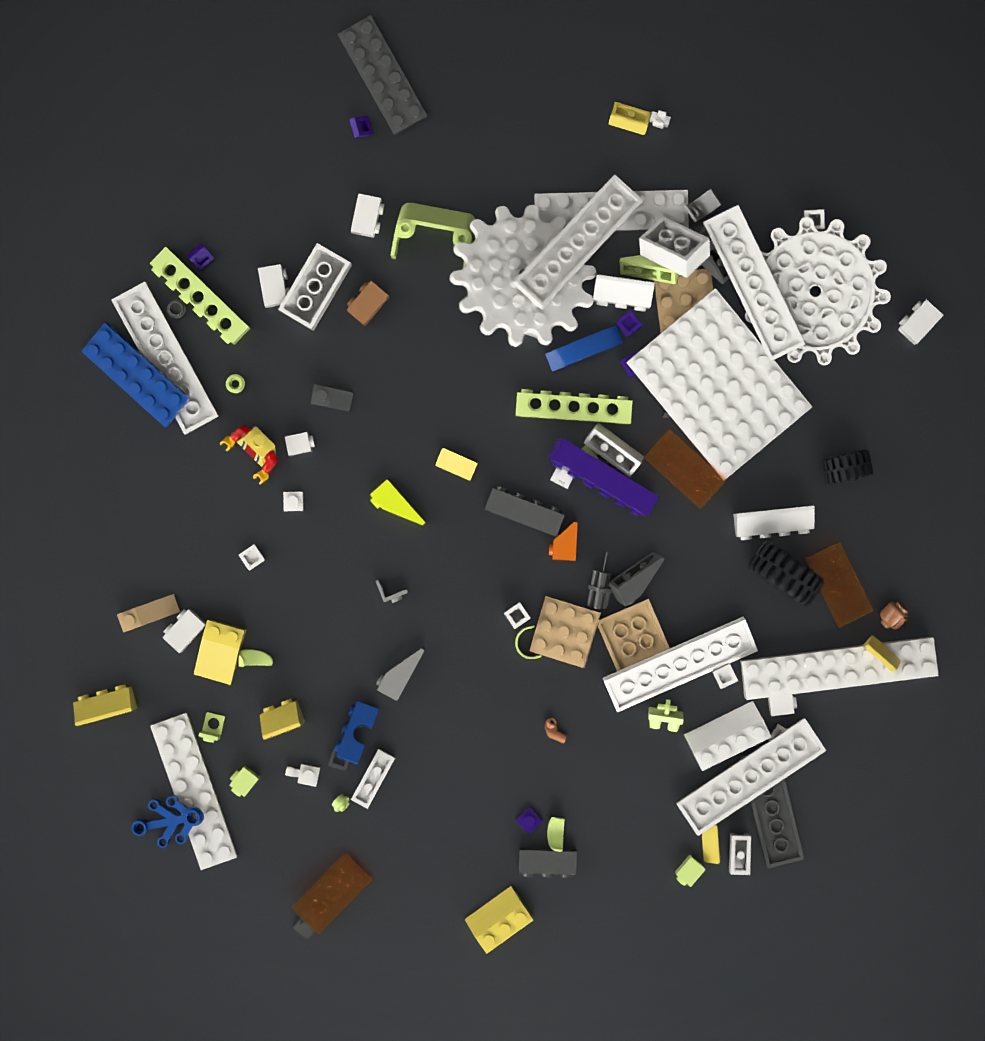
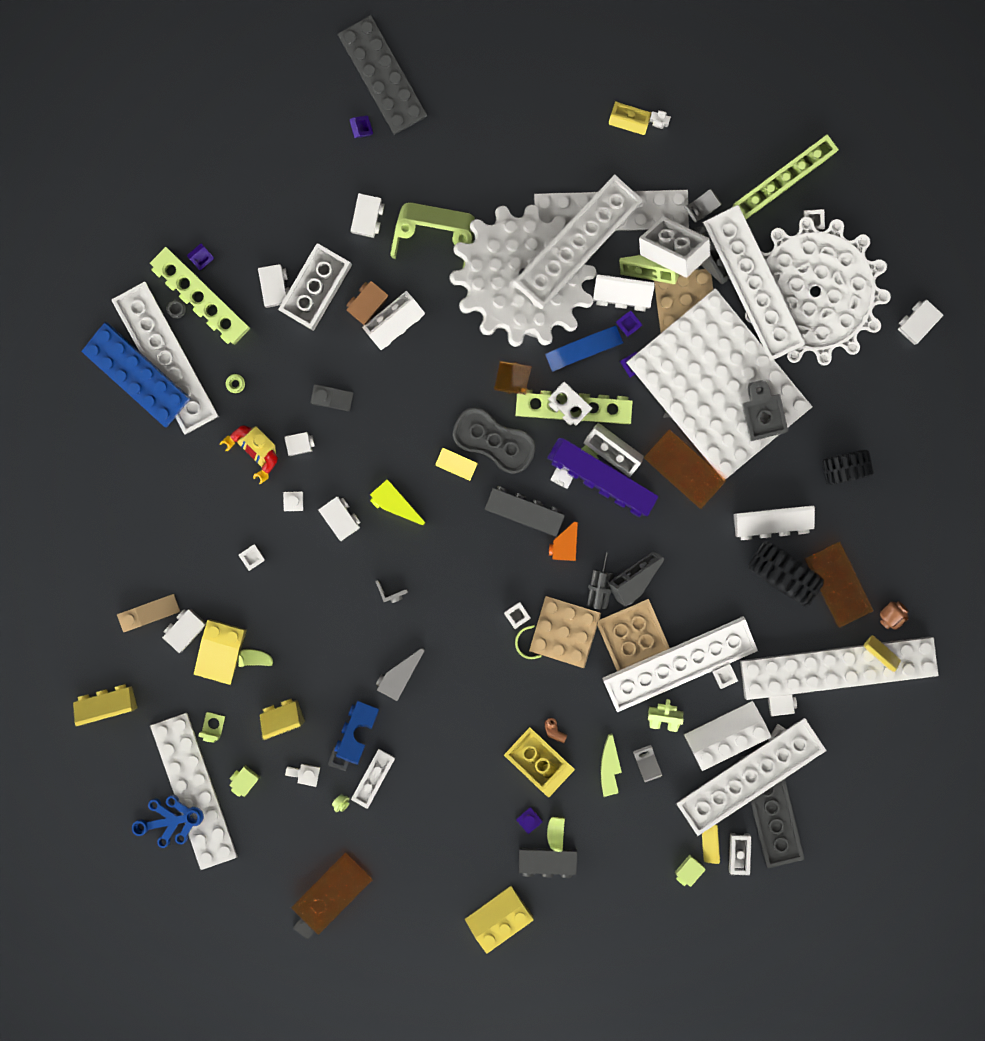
(339, 518): none -> white brick
(393, 320): none -> white brick
(507, 447): none -> dark grey plate
(512, 378): none -> clear orange piece
(539, 762): none -> light yellow slope
(573, 400): none -> white brick
(609, 766): none -> yellowish green slope
(647, 763): none -> light grey bracket
(761, 403): none -> dark grey plate
(786, 176): none -> yellowish green brick

